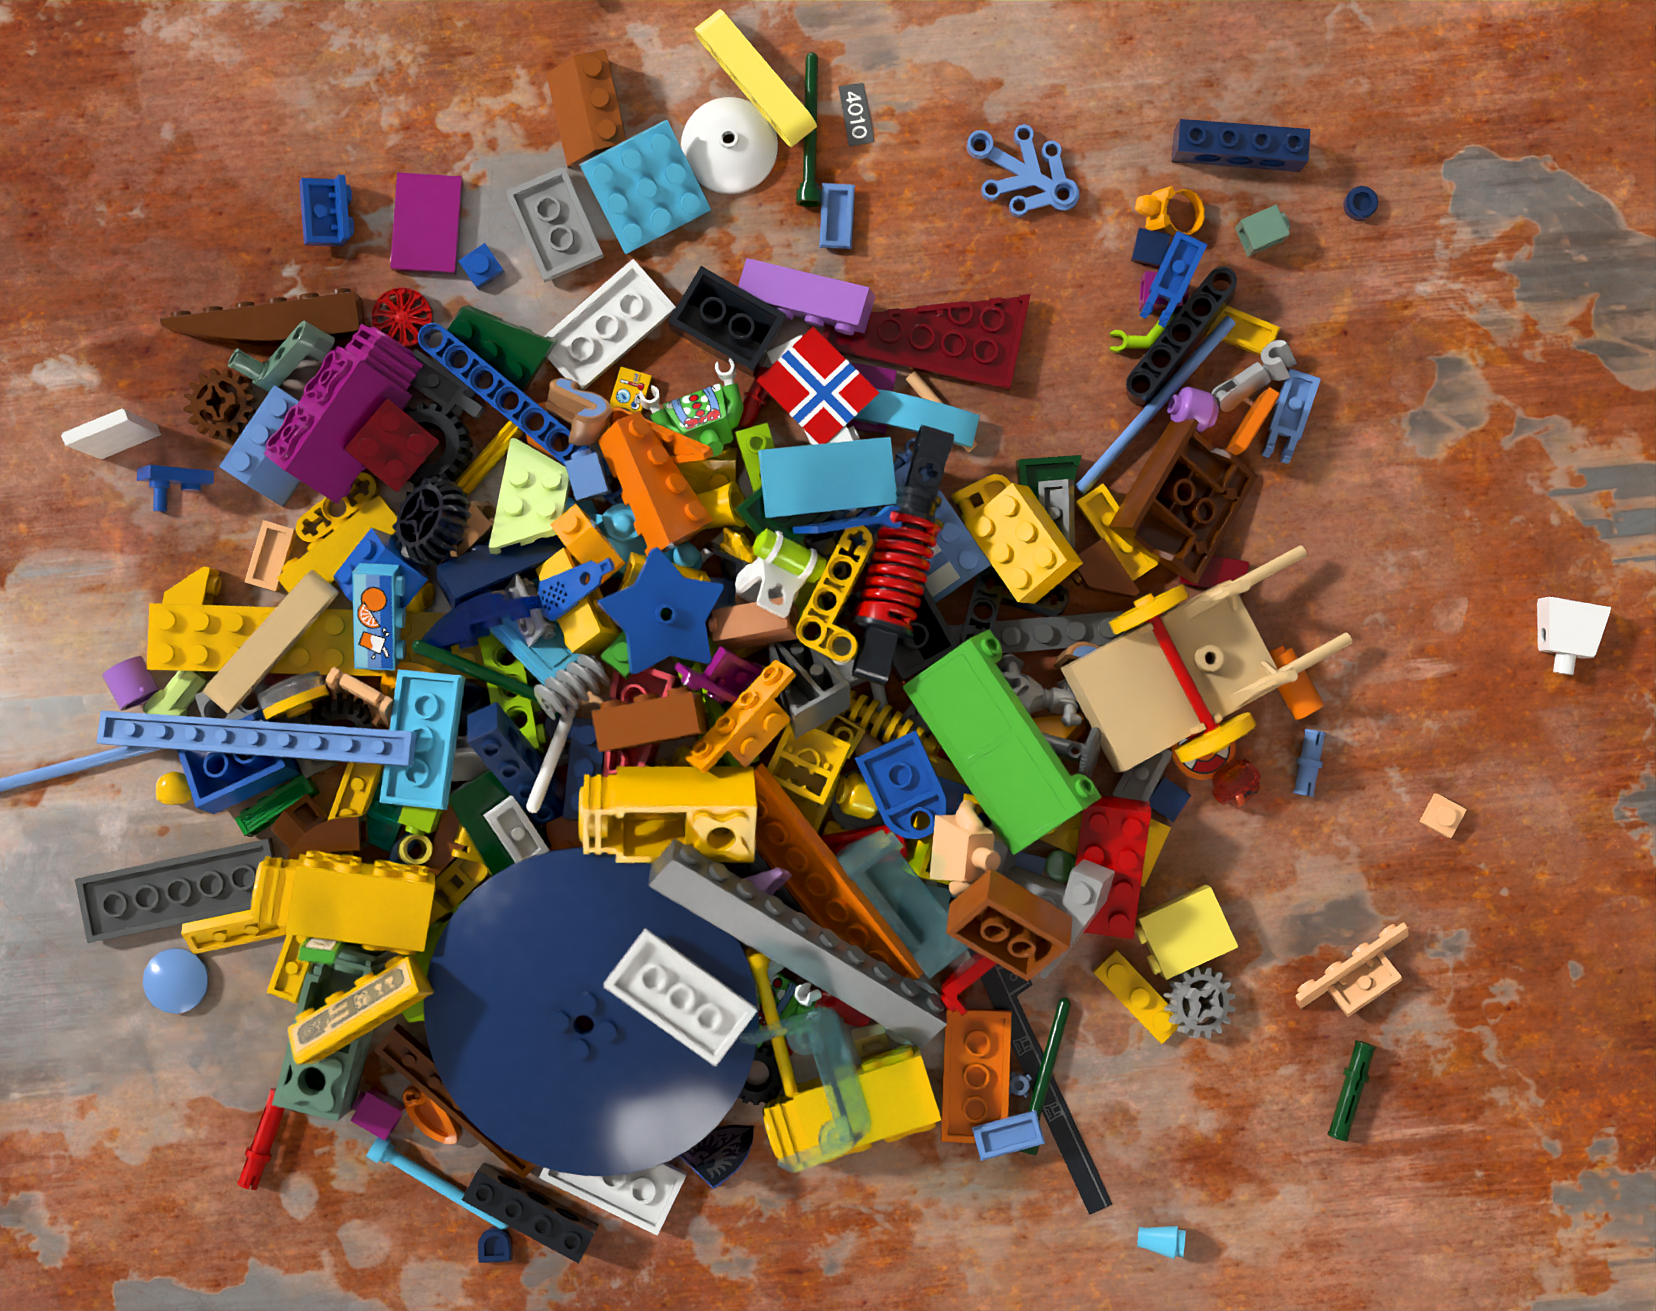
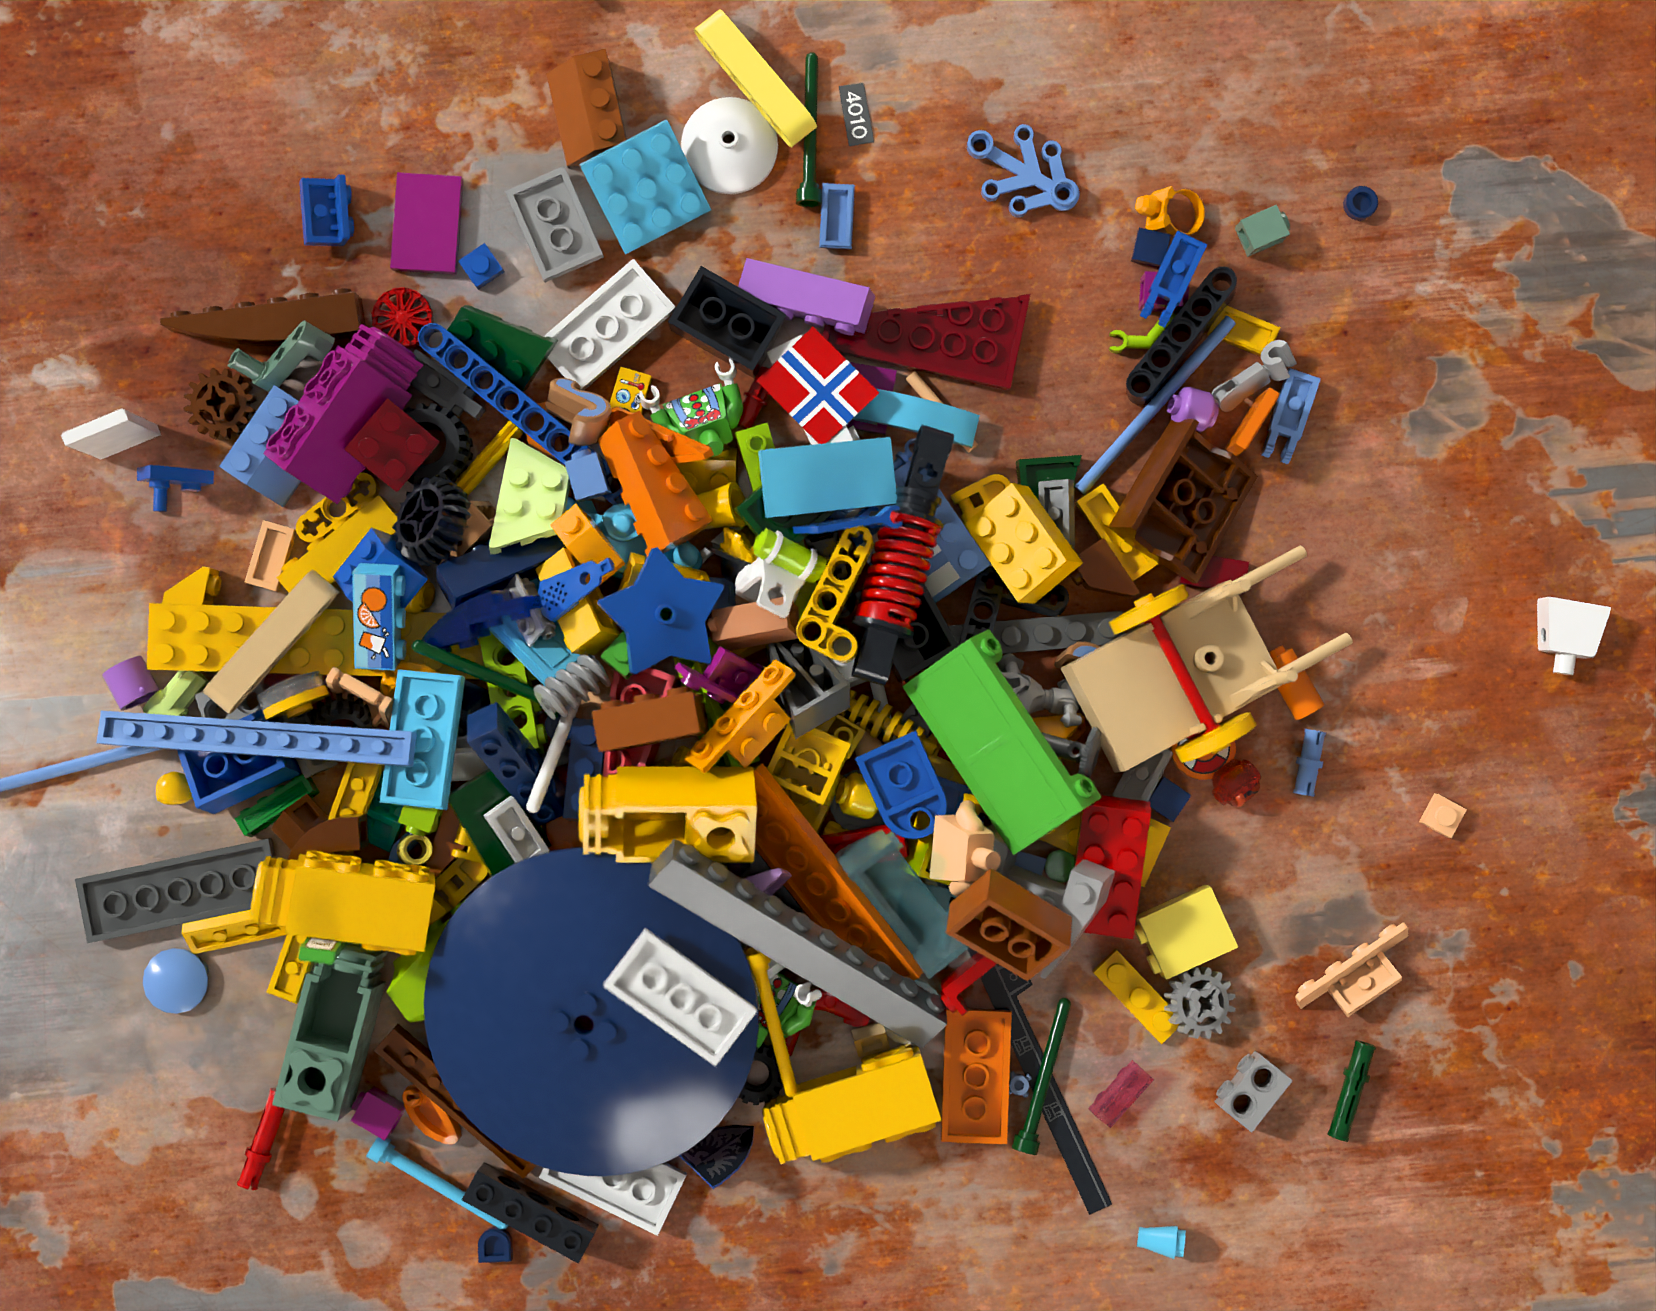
(359, 1010): slope -> none
(822, 1034): clear light blue windscreen -> none
(1008, 1135): medium blue tile -> none
(1120, 1094): none -> clear pink plate
(1240, 145): dark blue brick -> none
(1260, 1096): none -> light grey brick

